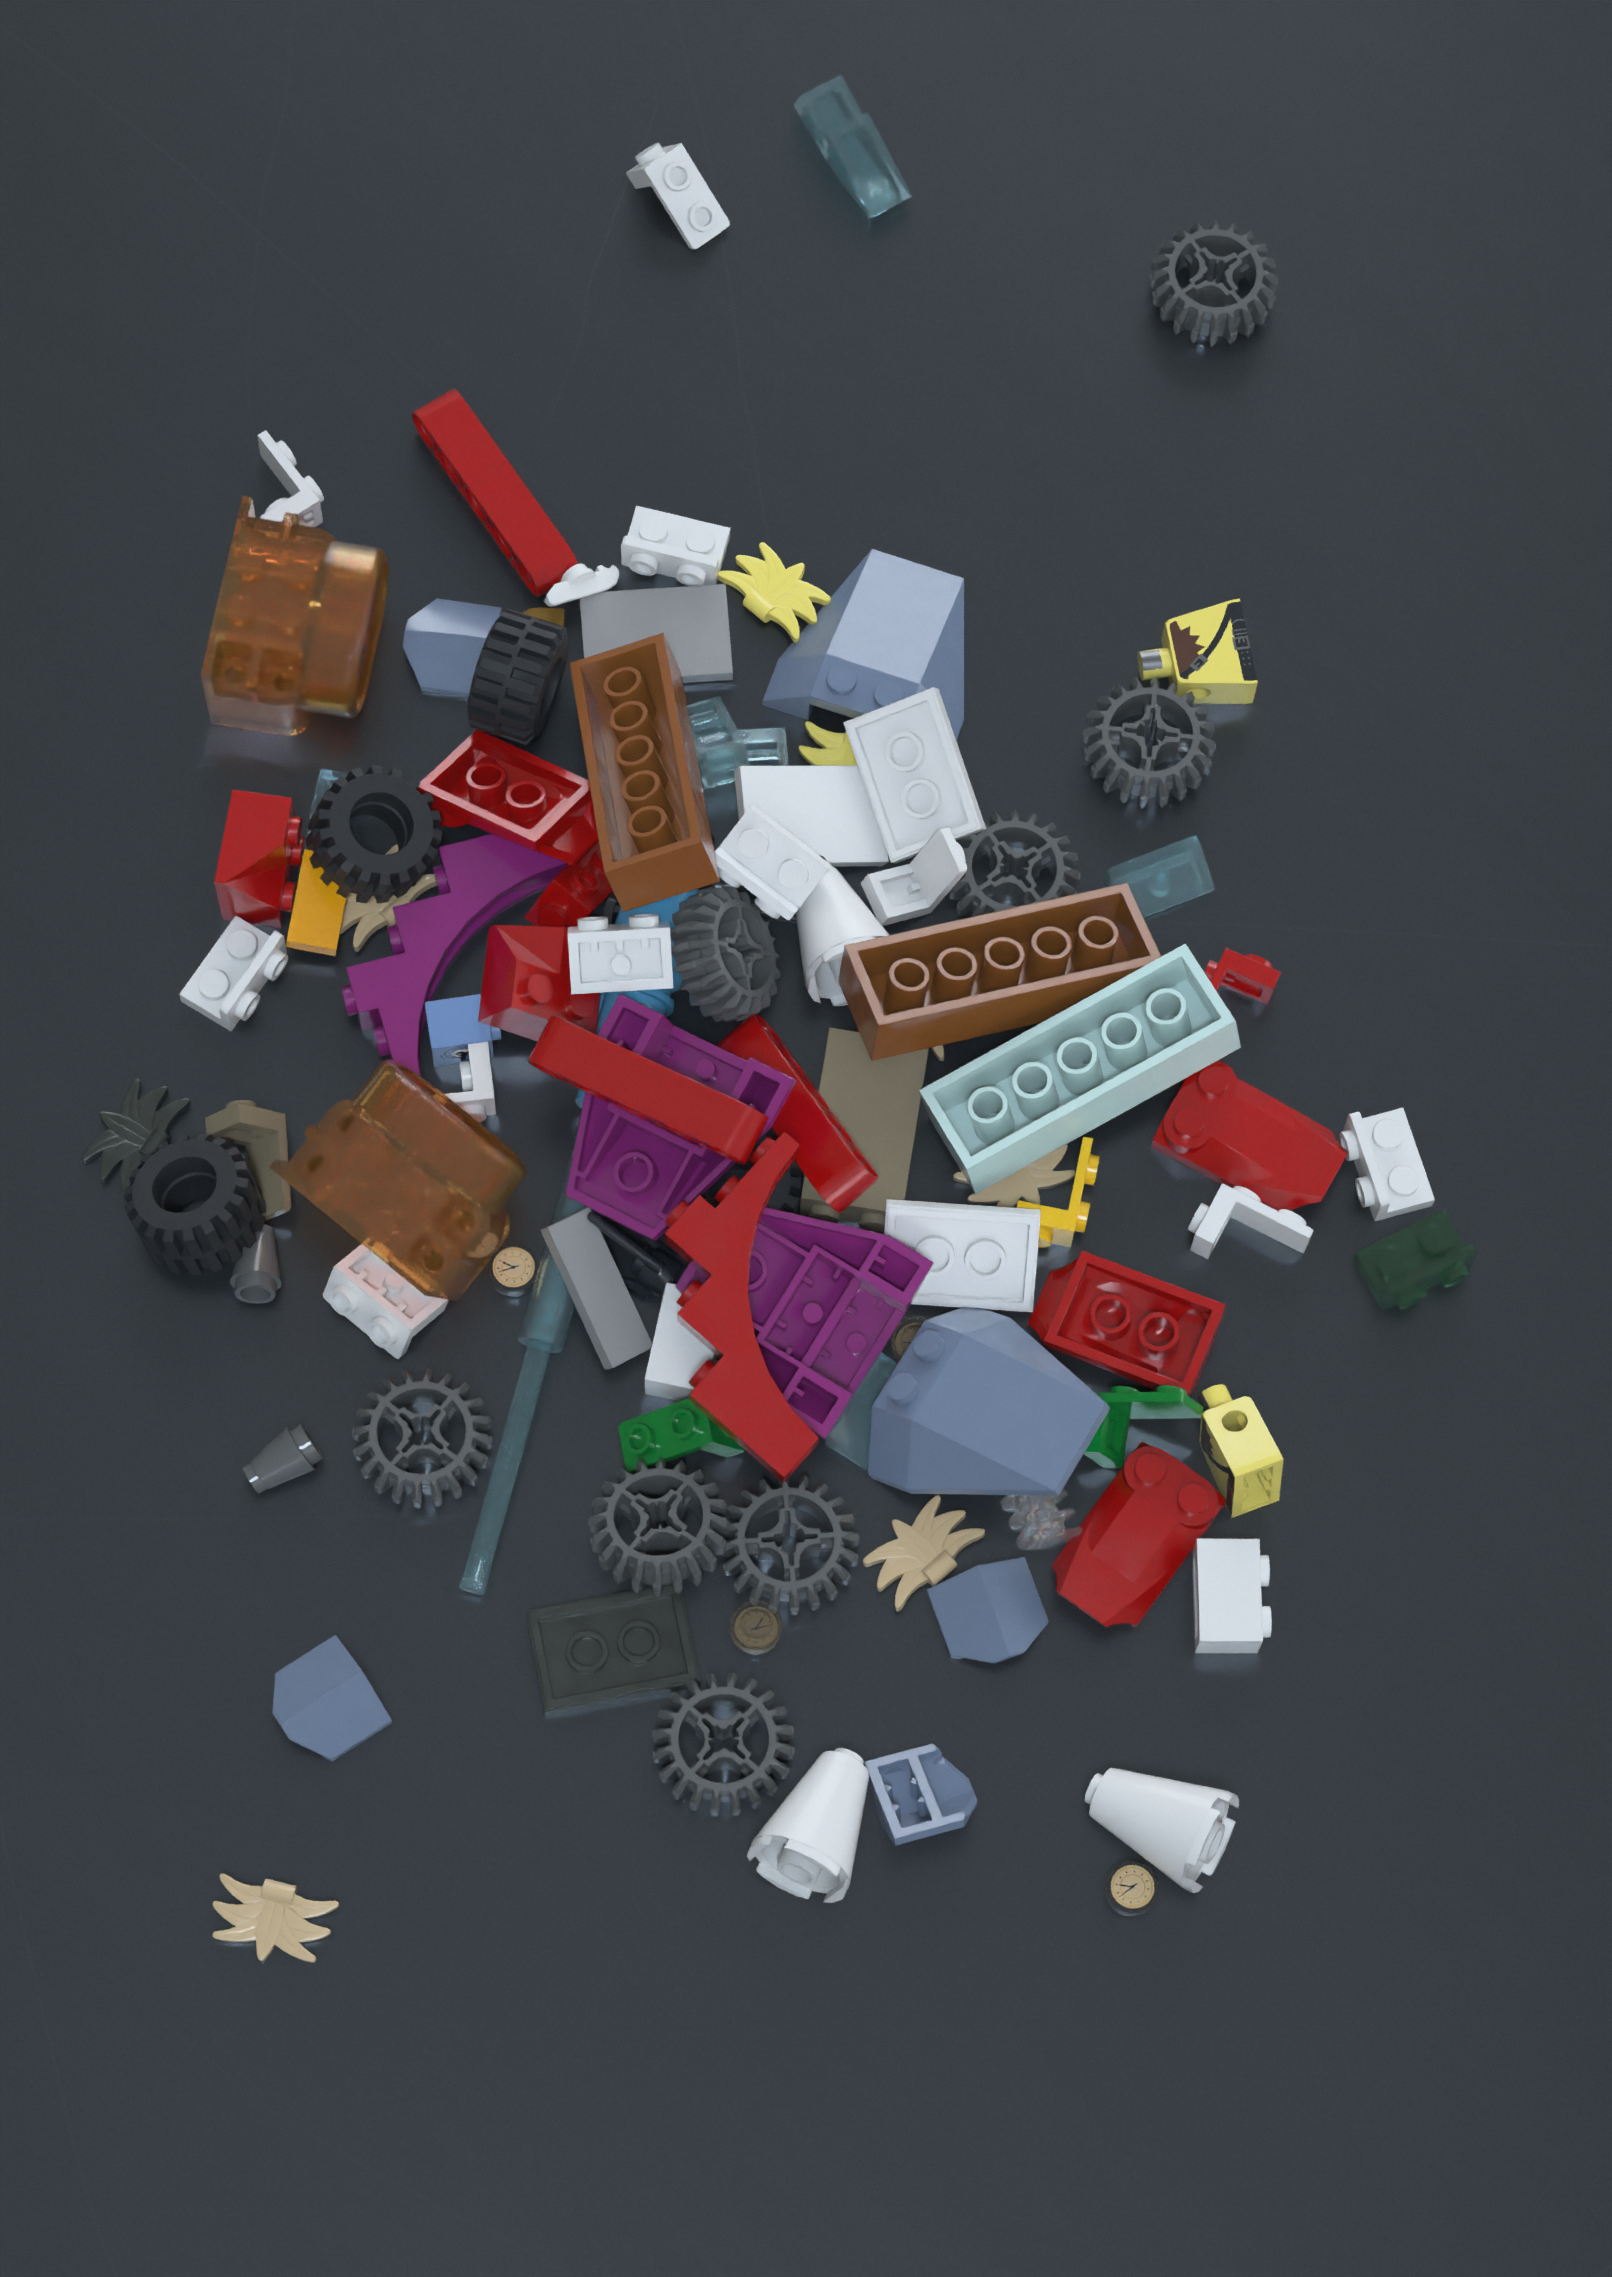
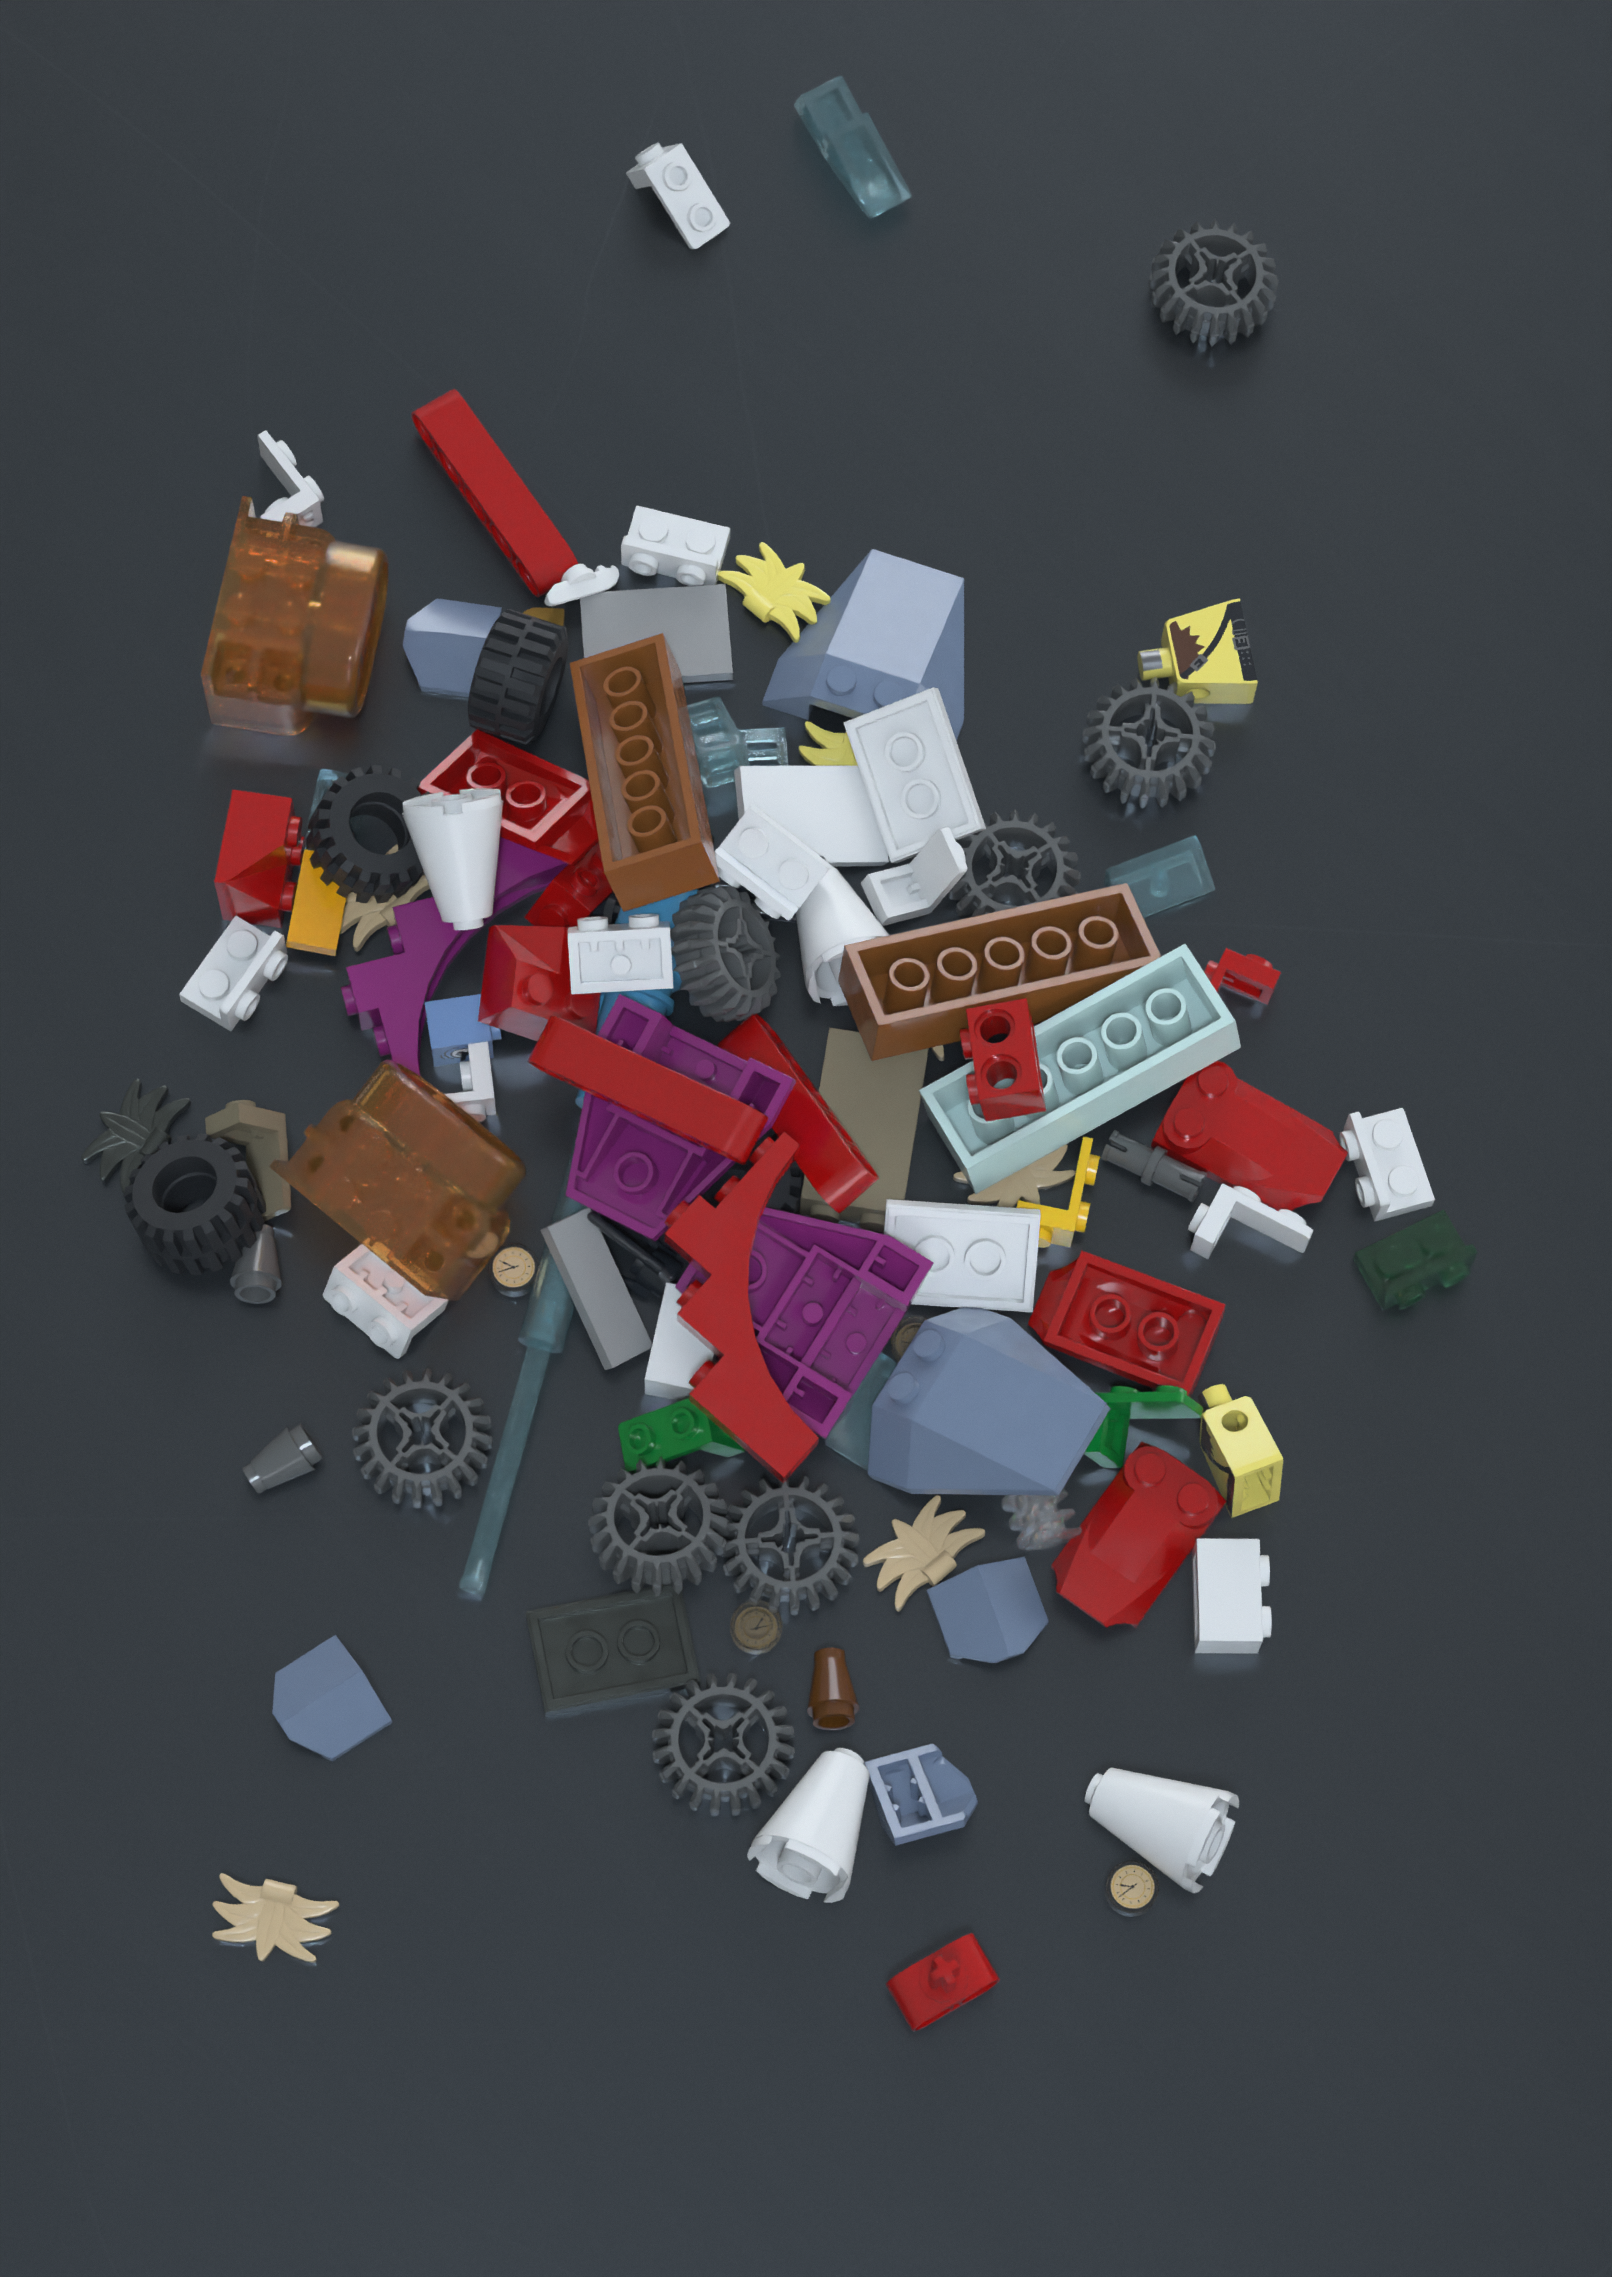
(458, 850): none -> white cone
(831, 1694): none -> reddish brown cone
(942, 1982): none -> red beam
(1008, 1059): none -> red brick
(1154, 1166): none -> dark grey pin

